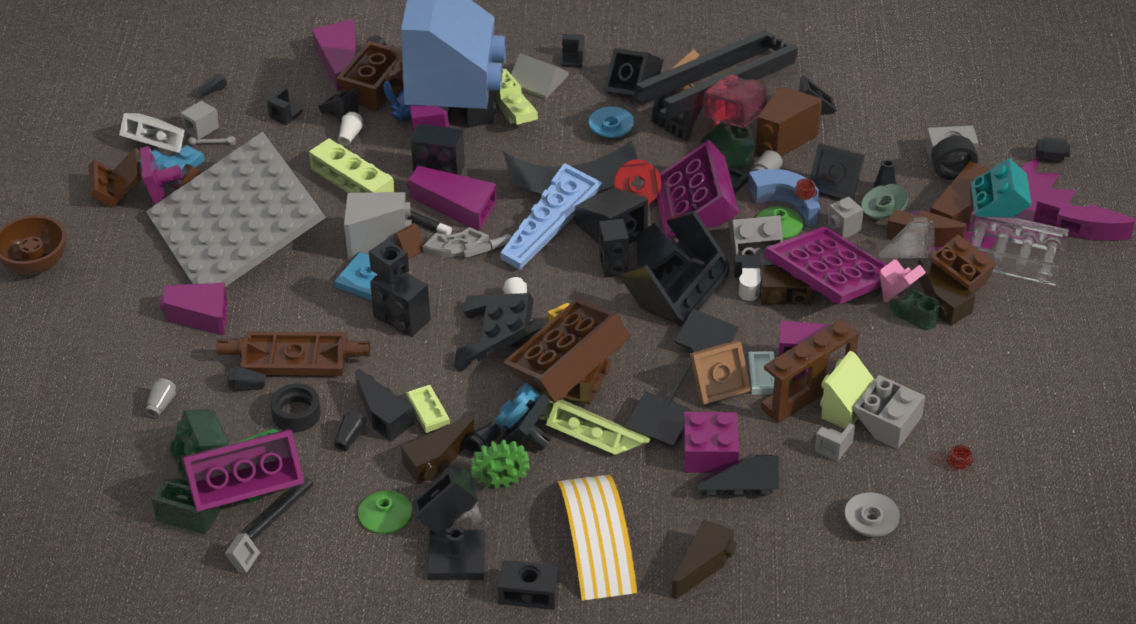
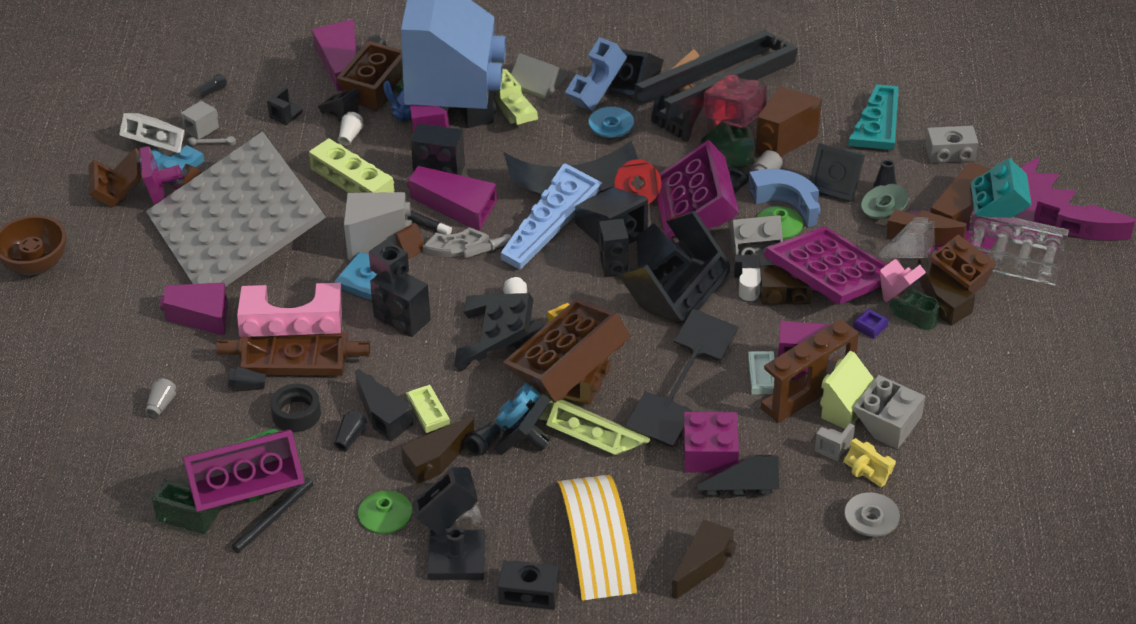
(196, 433): clear green slope -> none
(242, 553): light grey plate -> none
(318, 317): none -> bright pink arch
(395, 75): reddish brown animal -> none
(500, 464): bright green gear -> none
(572, 50): black panel -> none
(606, 62): none -> medium blue arch
(720, 372): medium nougat tile -> none
(805, 189): clear red plate -> none
(808, 87): black slope -> none
(845, 217): light grey brick -> none
(867, 462): none -> light yellow hips
(870, 323): none -> dark purple tile
(878, 120): none -> teal wing
(948, 146): black tyre -> none
(960, 457): clear red plate -> none
(1052, 148): black brick -> none

